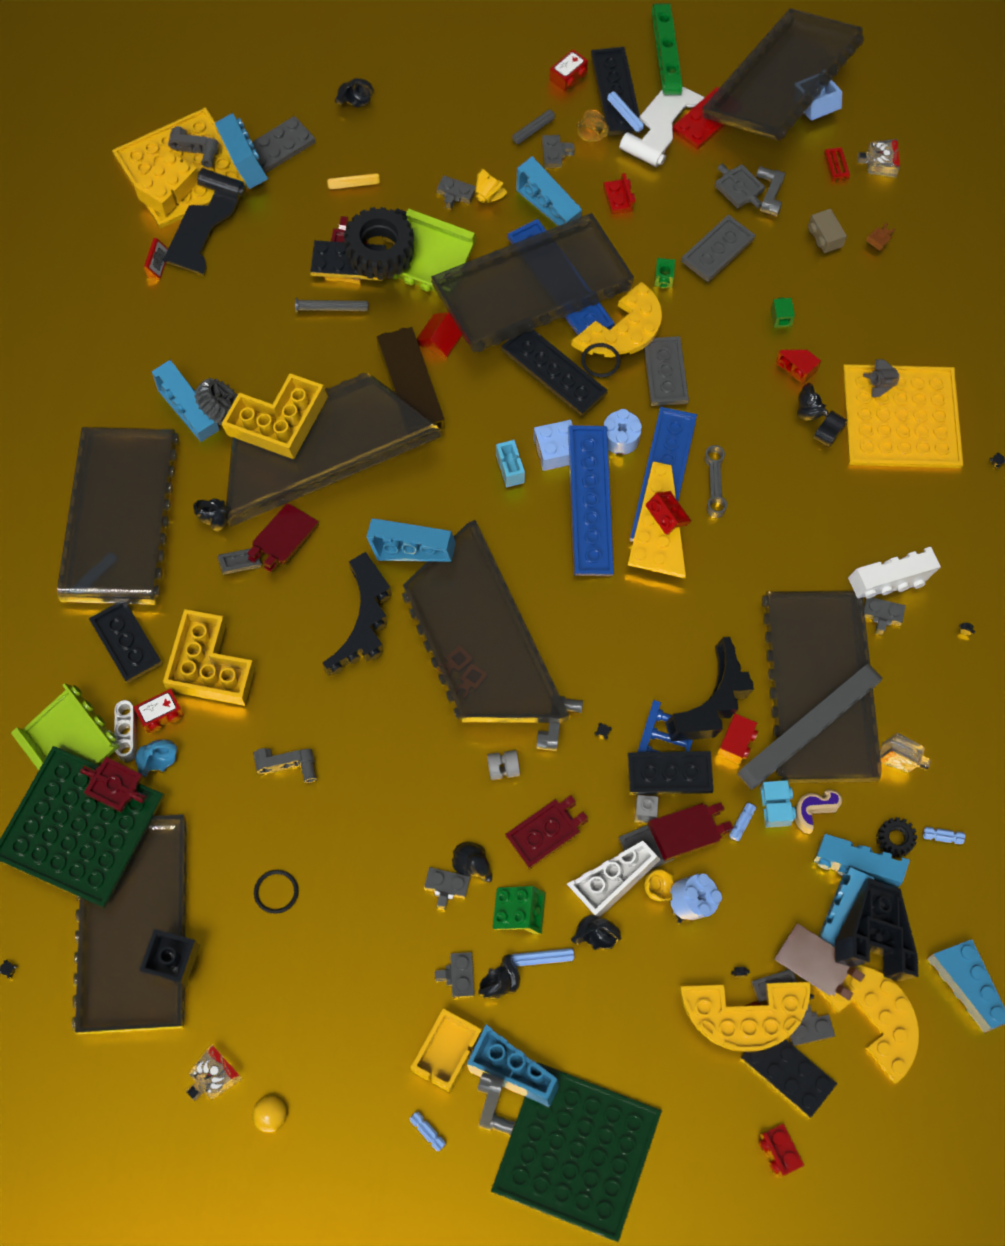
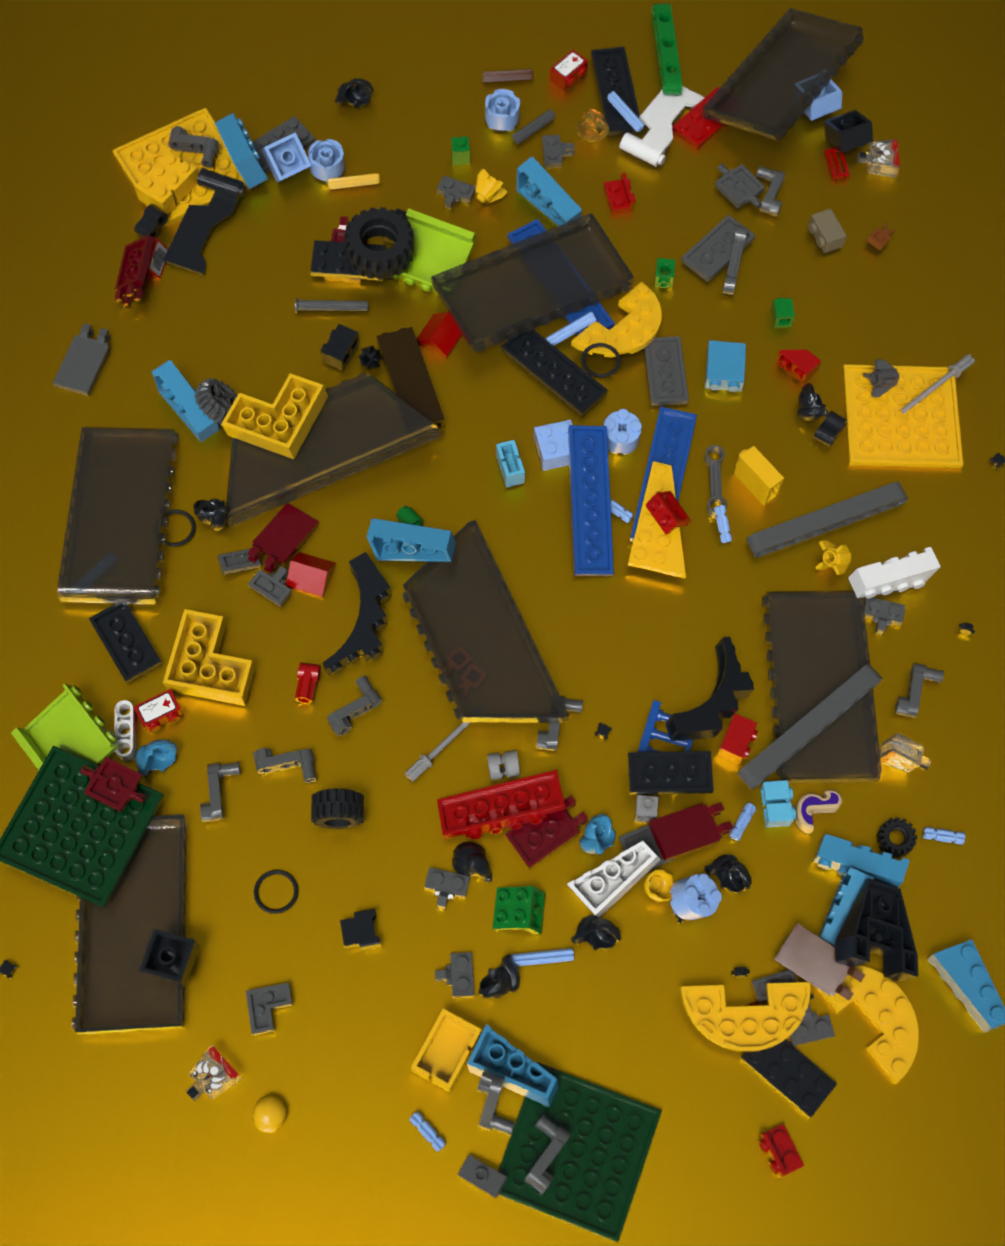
(83, 361): none -> dark grey tile
(133, 270): none -> dark red tile
(151, 221): none -> black axle
(192, 529): none -> black tyre
(214, 810): none -> dark grey beam
(262, 1001): none -> dark grey plate
(272, 586): none -> dark grey hinge
(286, 157): none -> light blue brick
(307, 678): none -> red piece
(309, 574): none -> slope
(326, 159): none -> light blue brick
(337, 808): none -> black tyre
(340, 346): none -> black brick
(340, 718): none -> dark grey beam
(360, 930): none -> black piece
(370, 357): none -> black gear
(409, 516): none -> green brick
(425, 761): none -> light grey piece
(460, 150): none -> green brick
(482, 1176): none -> dark grey plate
(501, 806): none -> red plate
(502, 110): none -> light blue brick
(508, 75): none -> reddish brown axle
(538, 1176): none -> dark grey beam
(571, 328): none -> light blue axle
(598, 835): none -> dark azure hair
(620, 511): none -> light blue axle
(723, 524): none -> light blue axle
(725, 366): none -> dark azure brick
(730, 873): none -> black hair
(734, 261): none -> dark grey piece
(758, 475): none -> yellow brick
(826, 519): none -> dark grey beam
(834, 557): none -> yellow brick
(848, 131): none -> black brick
(910, 705): none -> dark grey beam
(955, 370): none -> light grey piece

